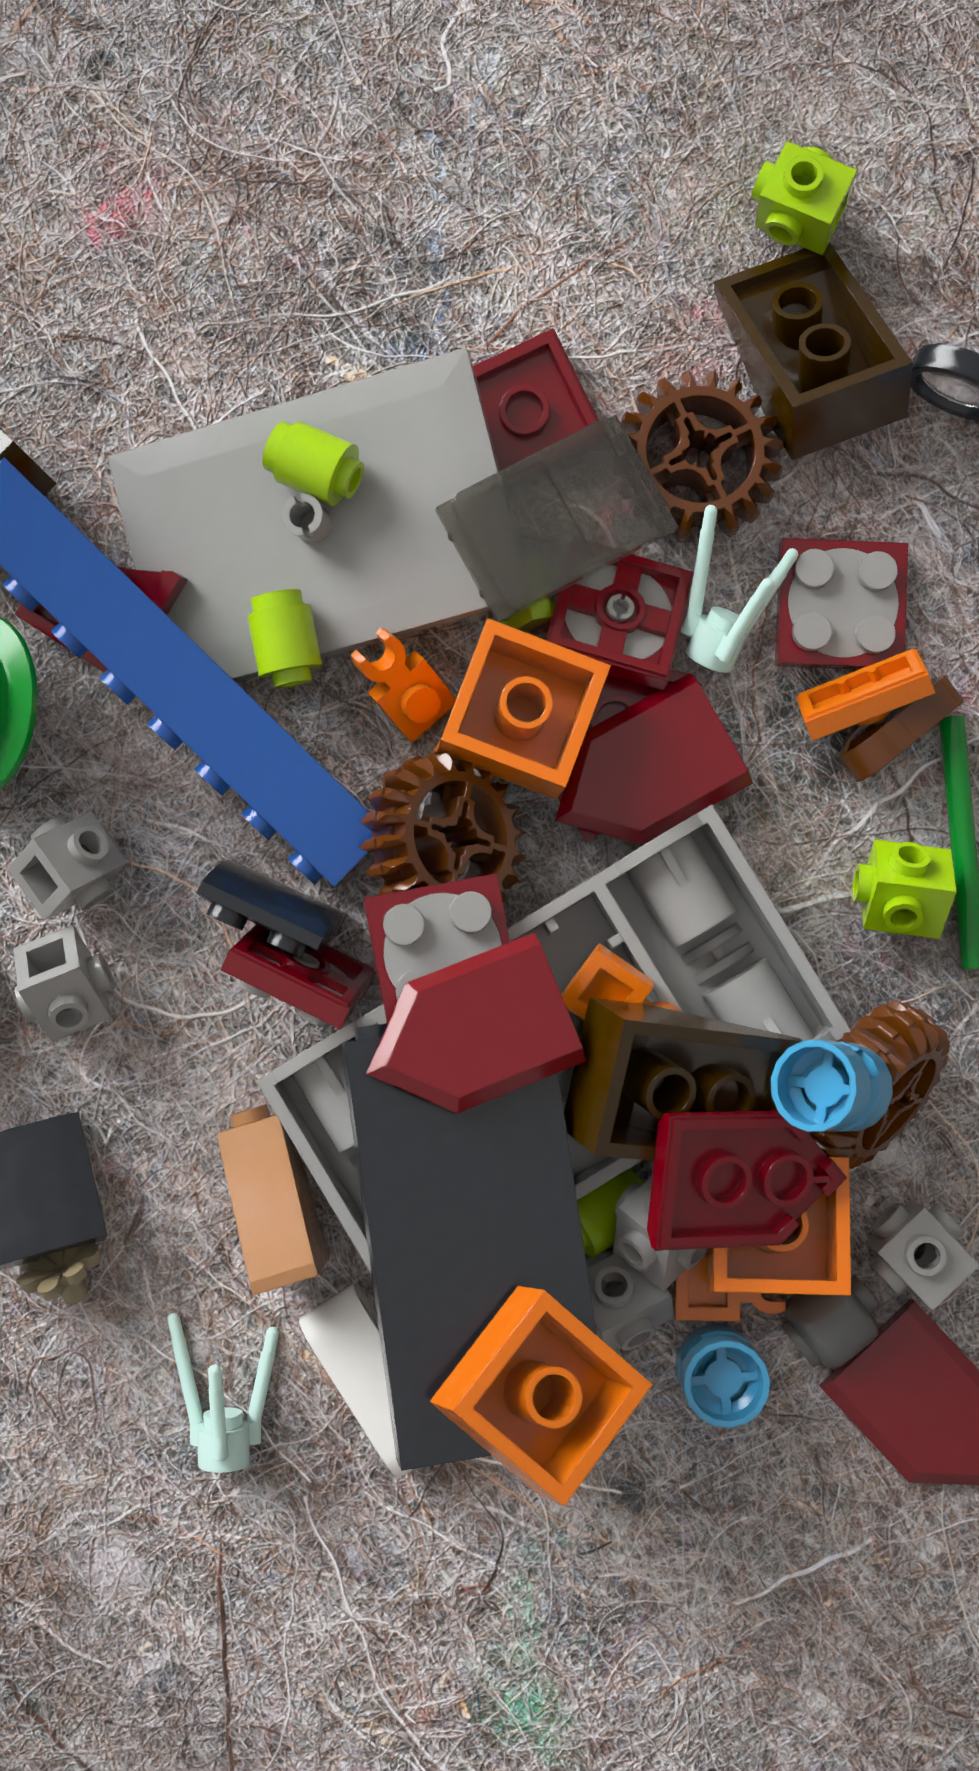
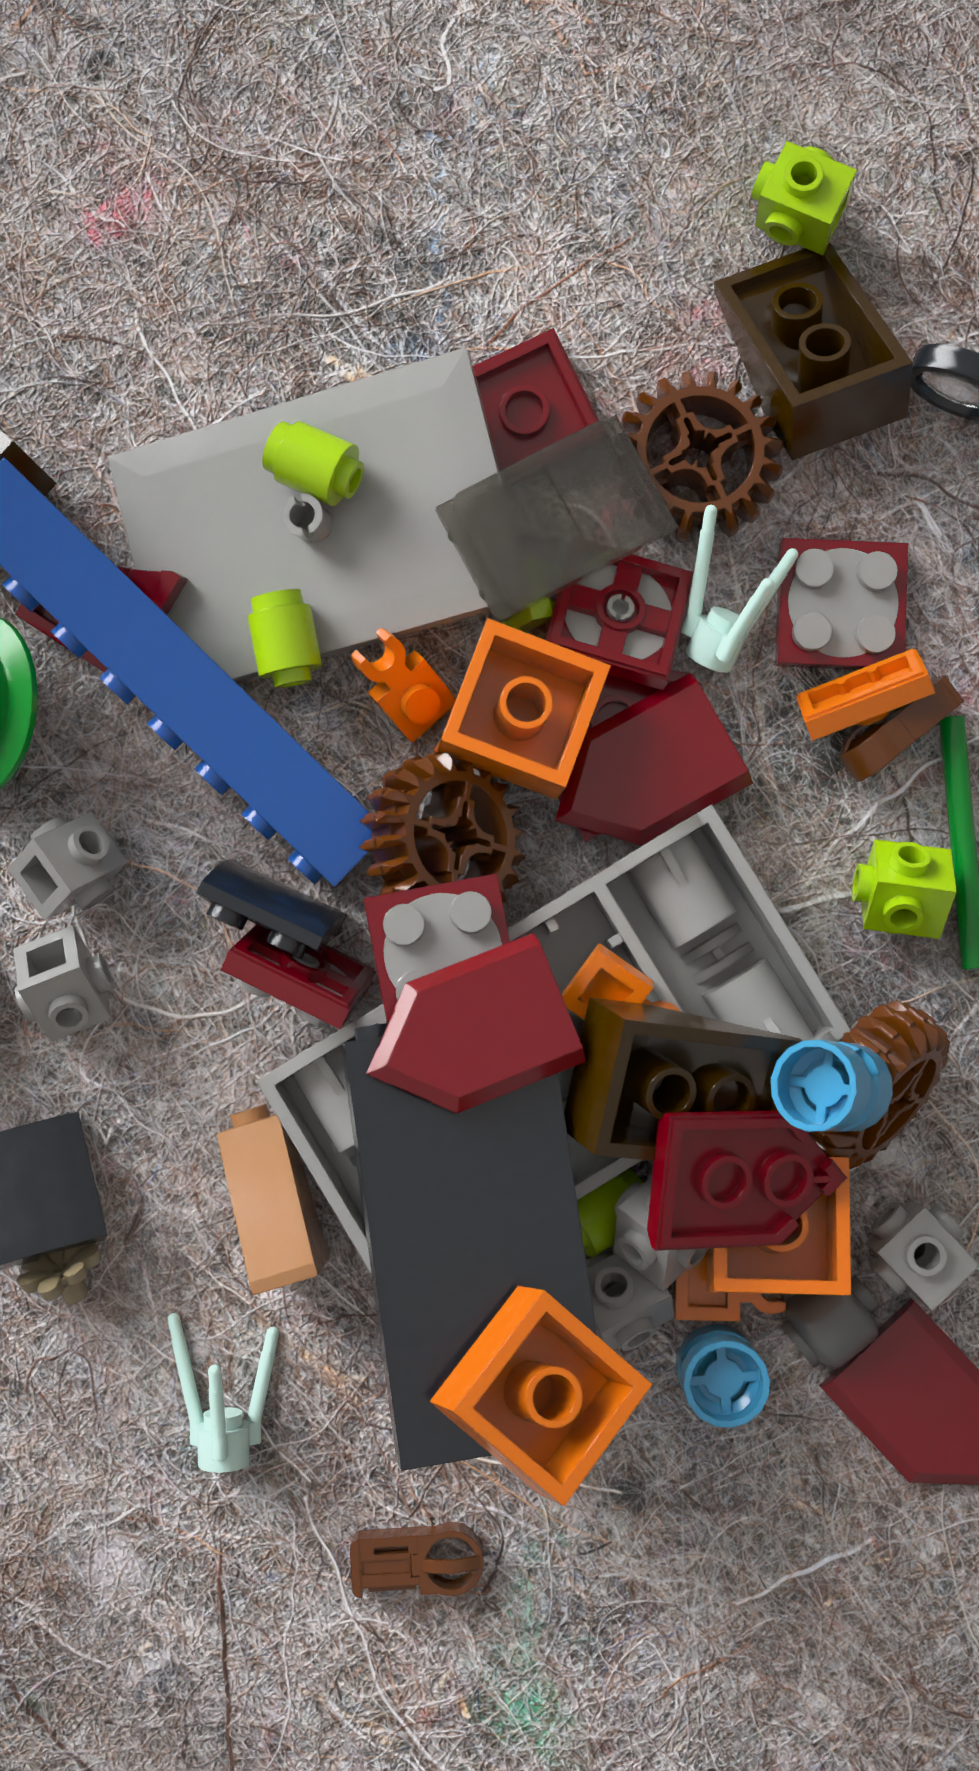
(349, 1348): white beam -> none
(398, 1560): none -> reddish brown piece

